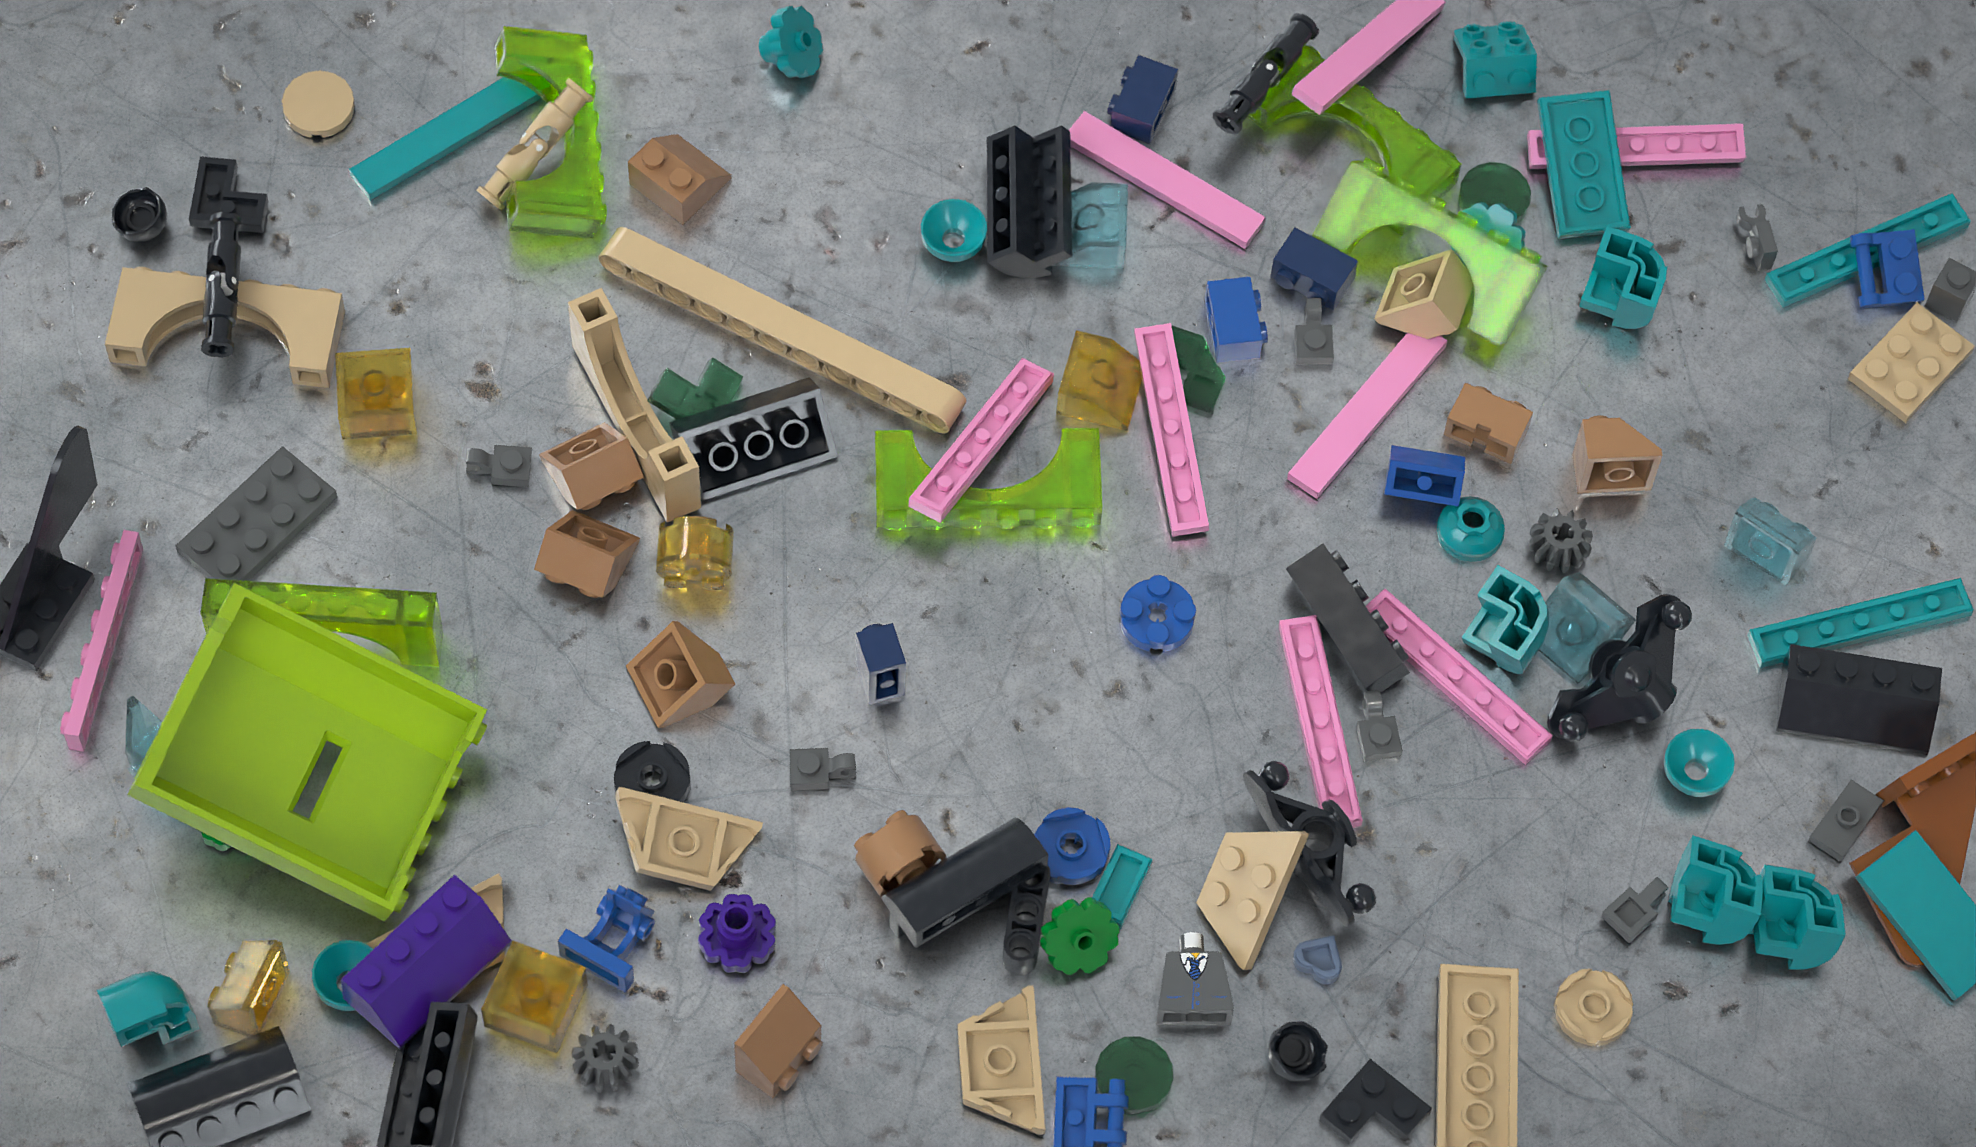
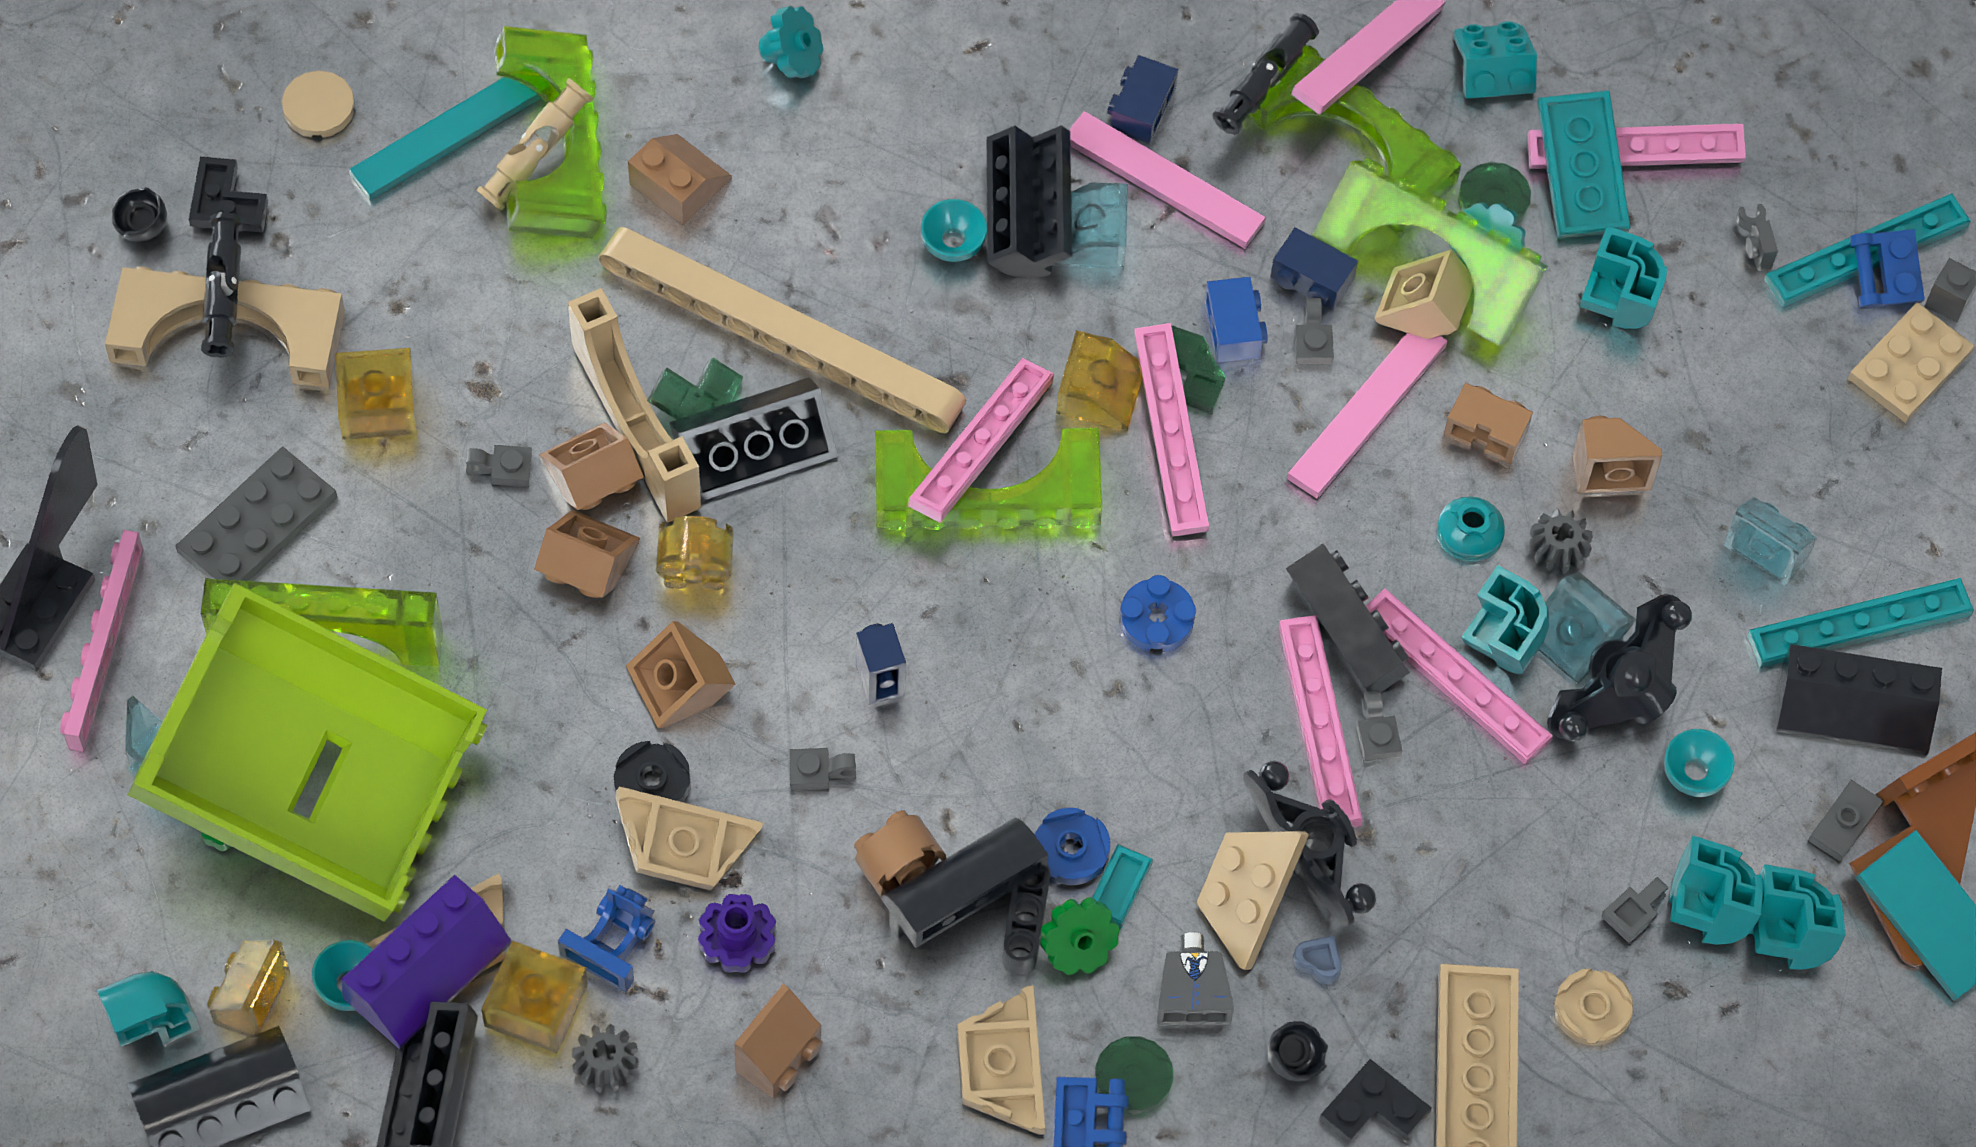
(1425, 475): blue brick -> none

